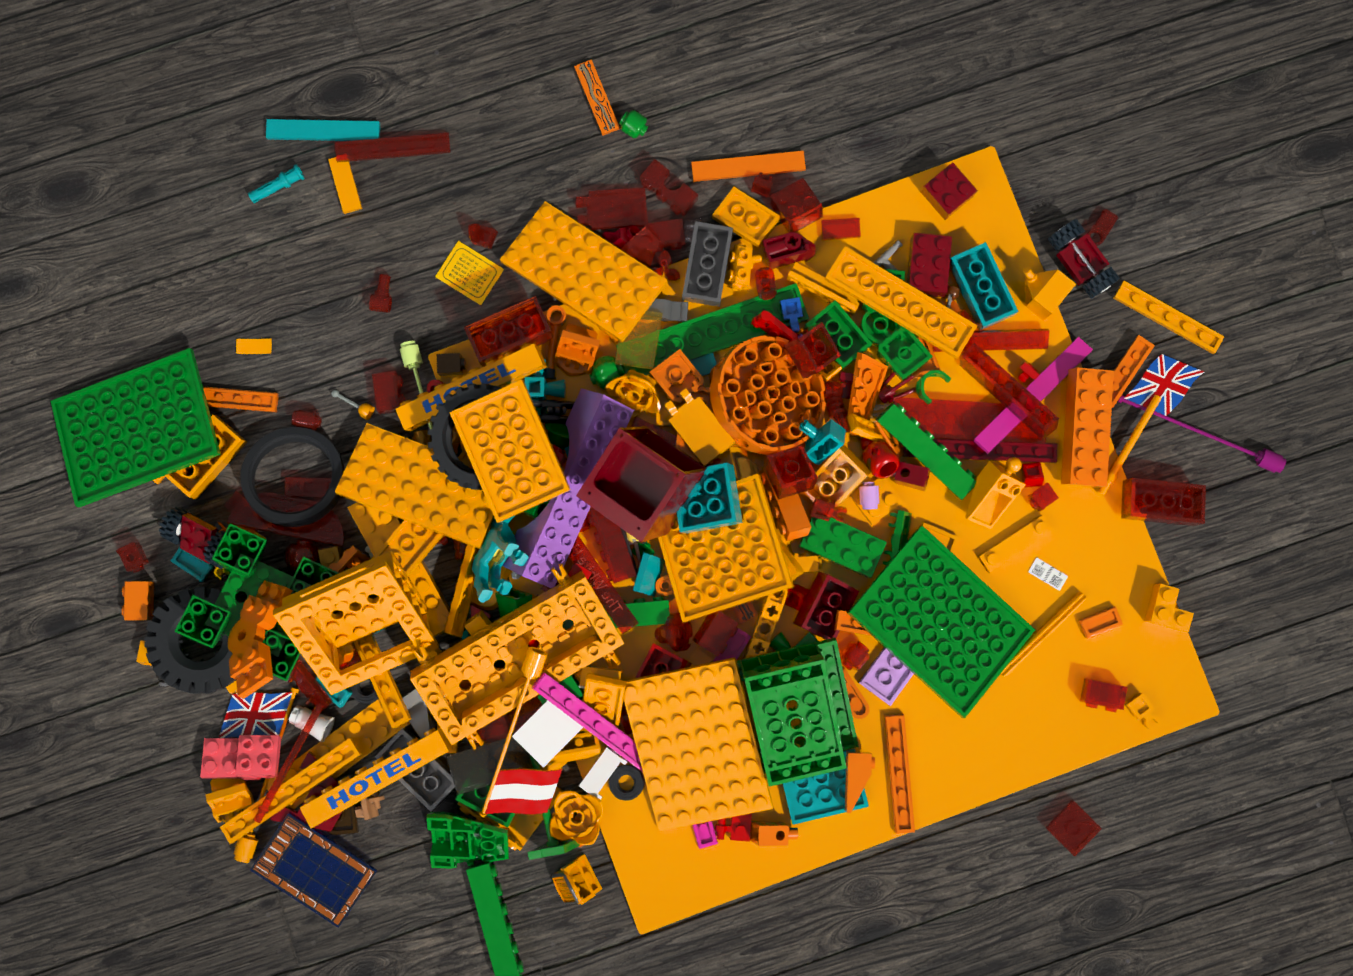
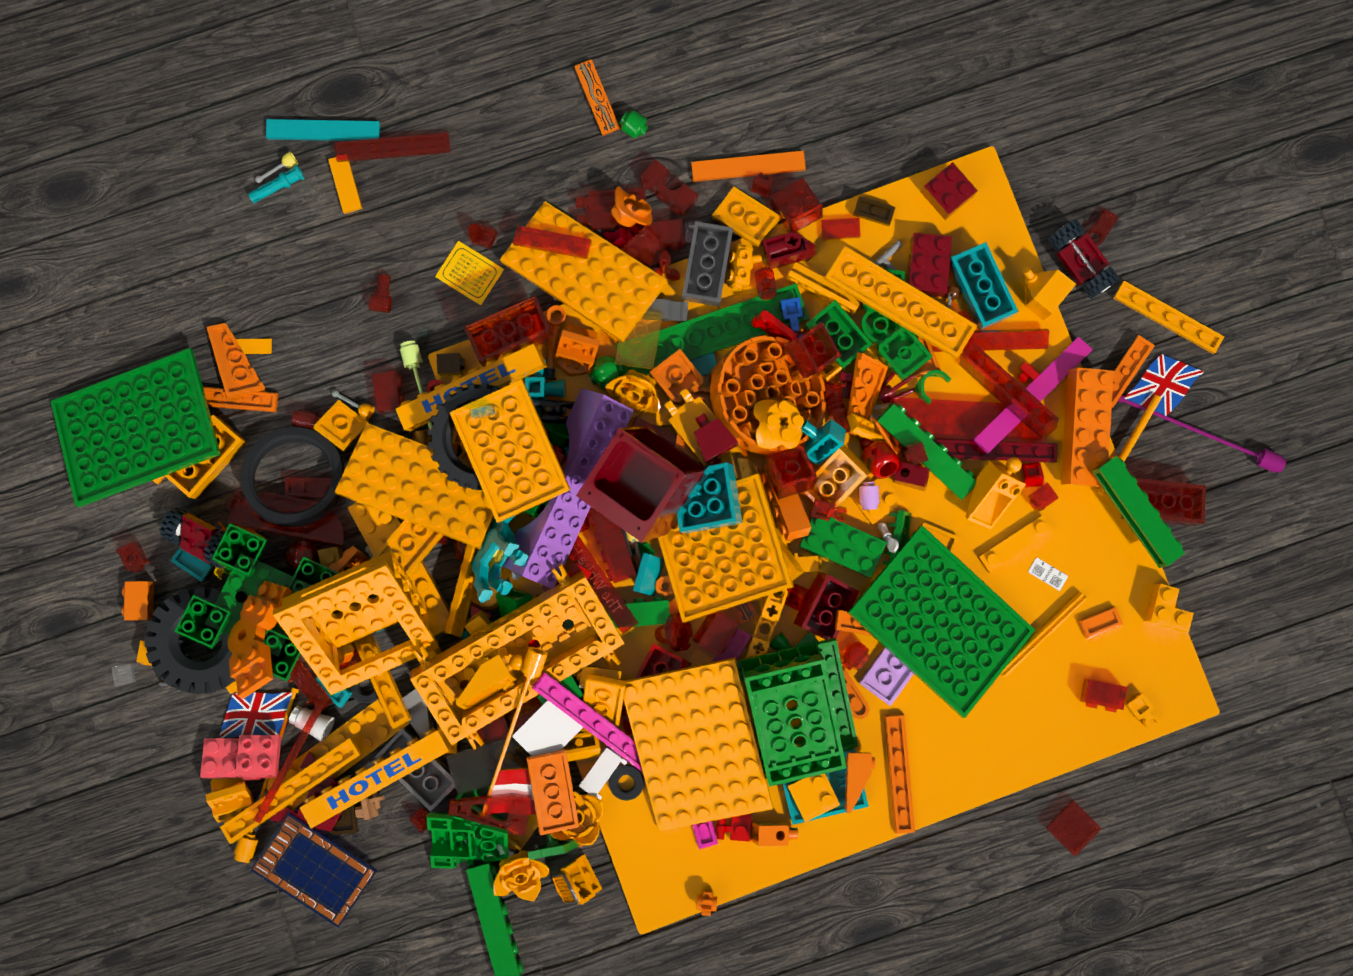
(123, 674): none -> clear tile
(234, 369): none -> orange wing
(288, 161): none -> hinge
(340, 425): none -> light orange plate
(419, 820): none -> clear red slope
(482, 412): none -> clear light blue tile
(490, 679): none -> light orange slope
(517, 814): none -> clear red plate
(520, 876): none -> light orange brick
(552, 242): none -> clear red tile
(552, 792): none -> orange tile
(630, 210): none -> orange hat
(706, 903): none -> orange gear
(713, 438): none -> dark red torso
(770, 432): none -> light orange brick
(813, 796): none -> light orange plate
(874, 211): none -> dark brown plate
(892, 544): none -> white piece
(915, 453): none -> clear red plate
(1138, 512): none -> green brick

